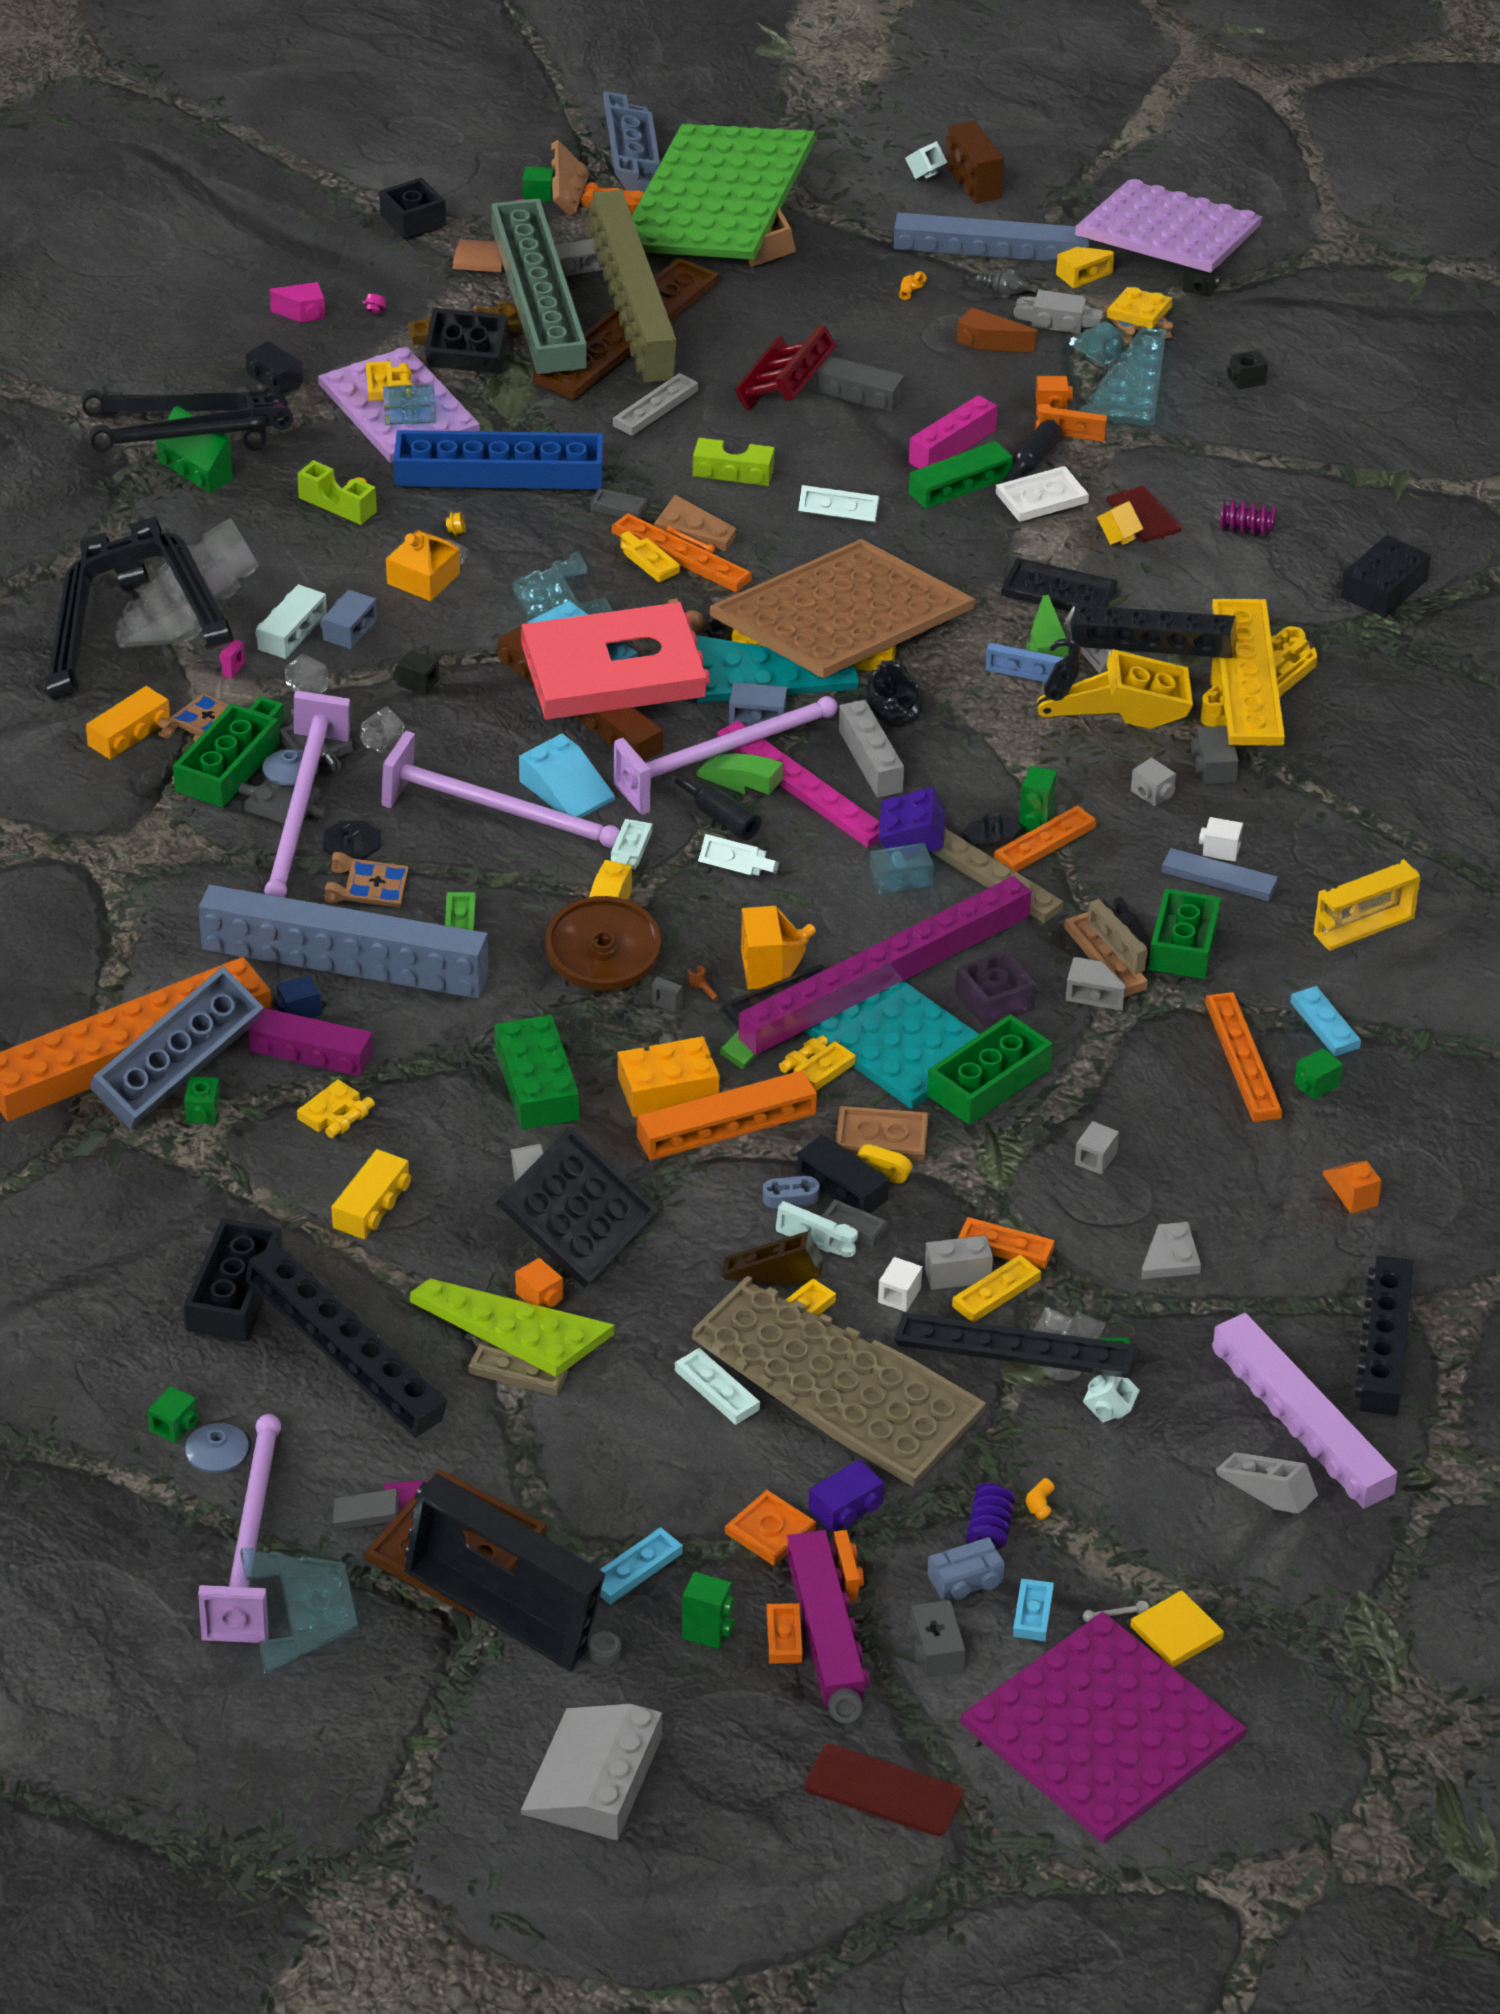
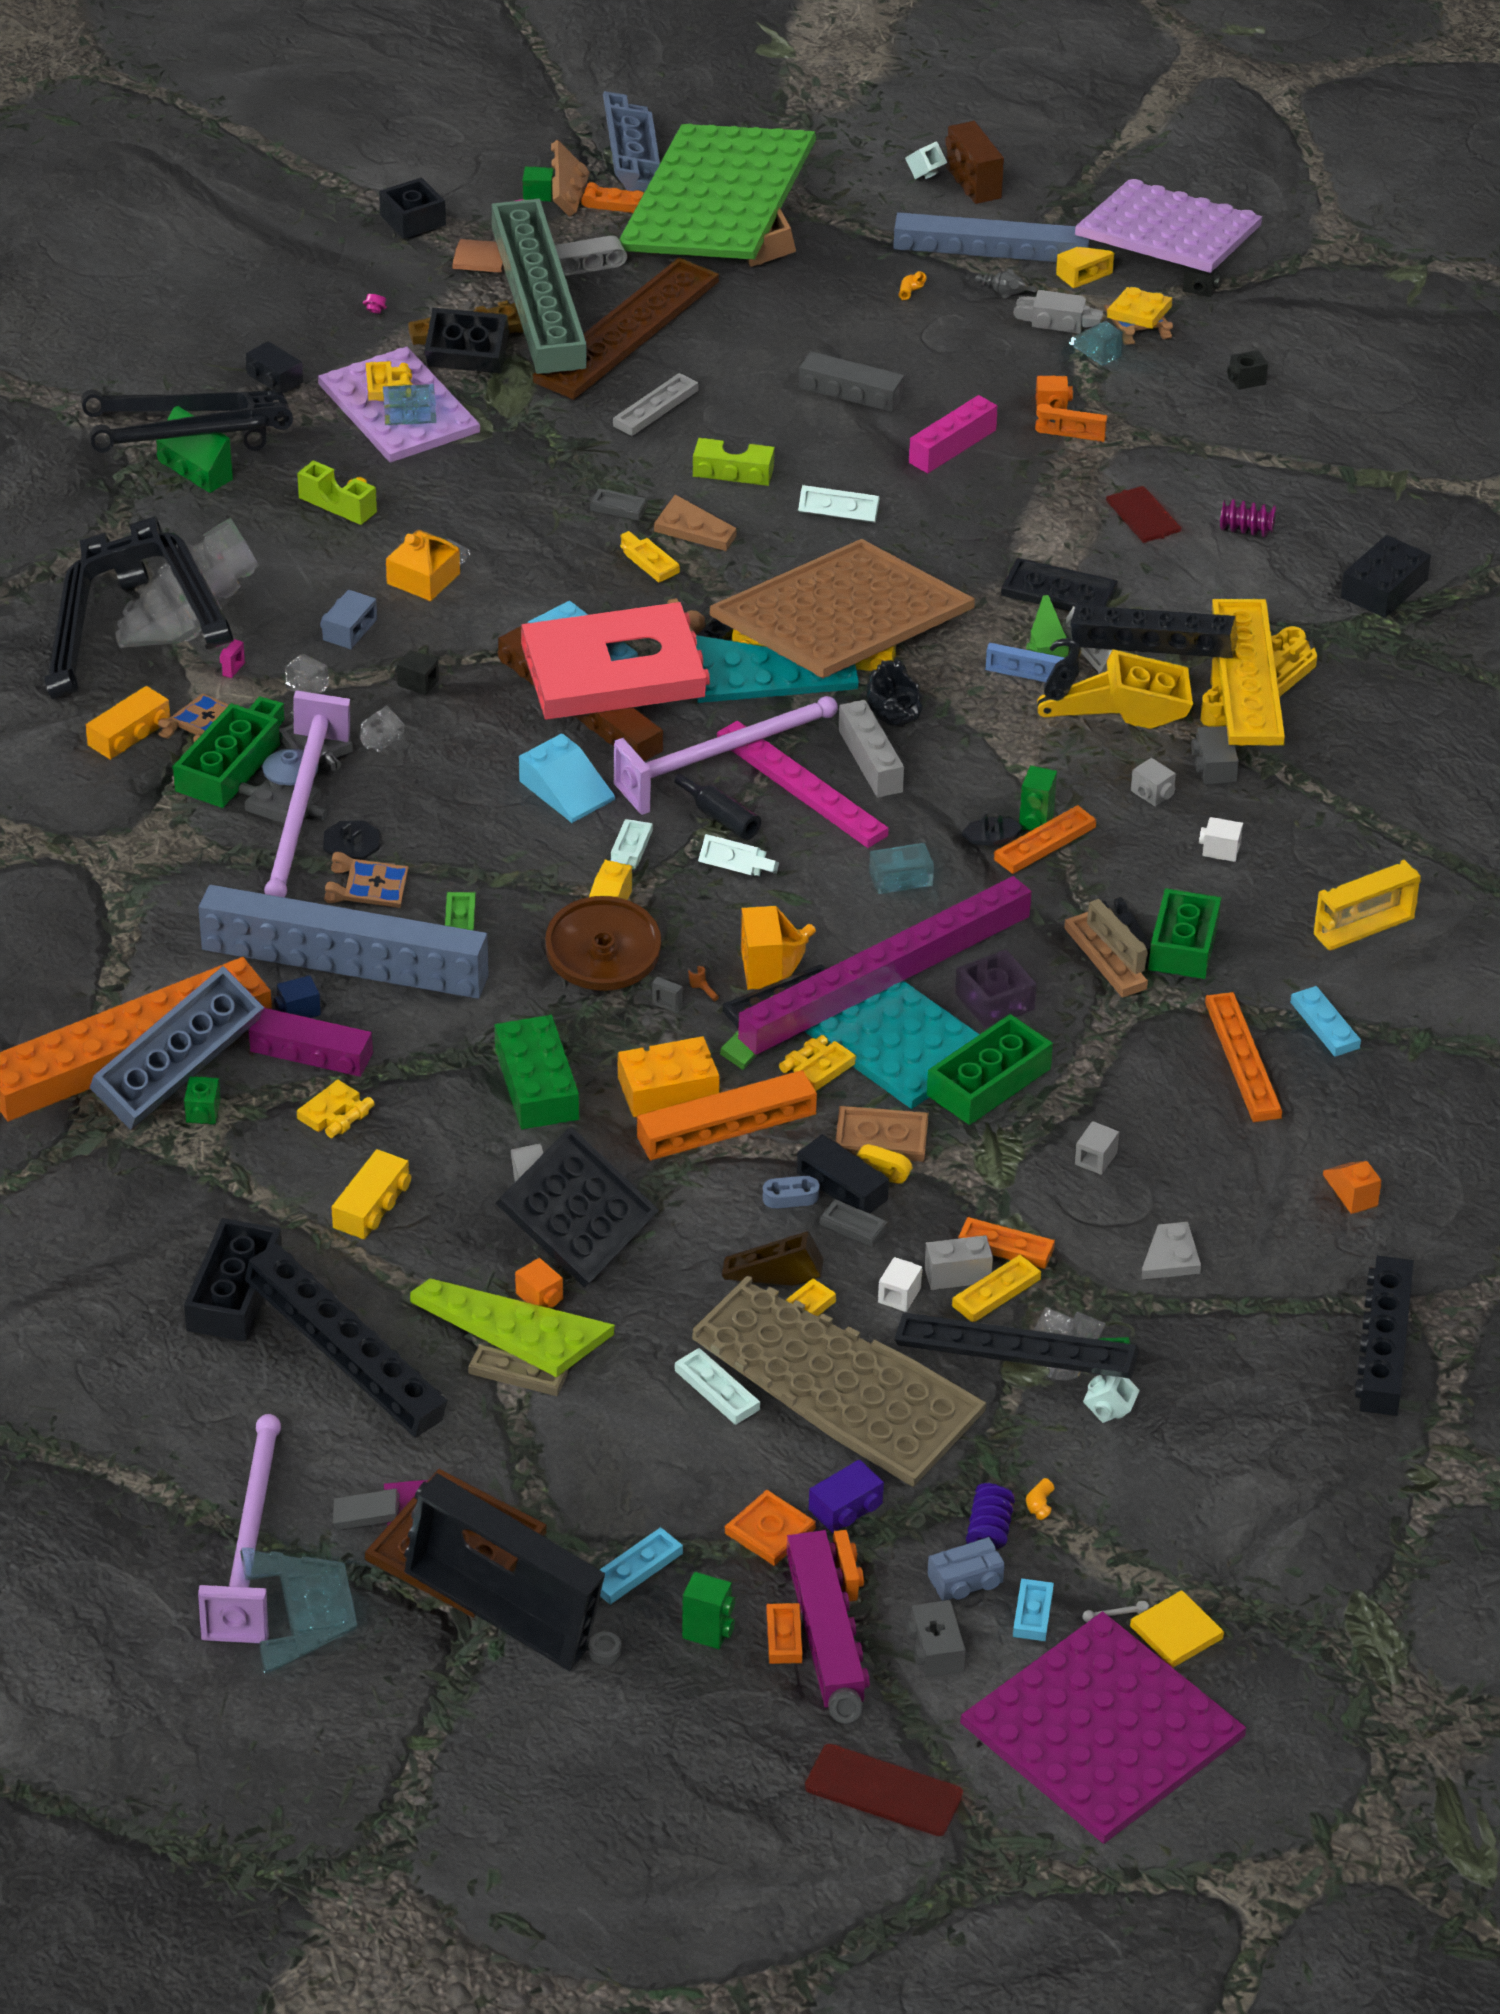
(173, 1414): green brick -> none
(217, 1447): sand blue dish -> none
(291, 621): light aqua brick -> none
(298, 302): dark pink slope -> none
(399, 770): lavender piece -> none
(455, 523): yellow plate -> none
(498, 459): blue brick -> none
(548, 589): clear light blue wing -> none
(595, 1768): light grey slope -> none
(632, 286): olive brick -> none
(686, 554): orange tile -> none
(708, 547): orange hinge -> none
(743, 772): bright green slope -> none
(756, 703): sand blue brick -> none
(786, 366): dark red fence -> none
(825, 1233): light aqua hinge -> none
(913, 820): dark purple brick -> none
(959, 475): green brick -> none
(991, 872): dark tan plate -> none
(994, 333): dark orange slope -> none
(1034, 449): black piece -> none
(1042, 493): white plate -> none
(1094, 984): light grey slope -> none
(1120, 523): yellow brick -> none
(1132, 385): clear light blue wing -> none
(1219, 874): sand blue tile -> none
(1273, 1481): light grey slope -> none
(1304, 1410): lavender brick -> none
(1318, 1073): green brick -> none

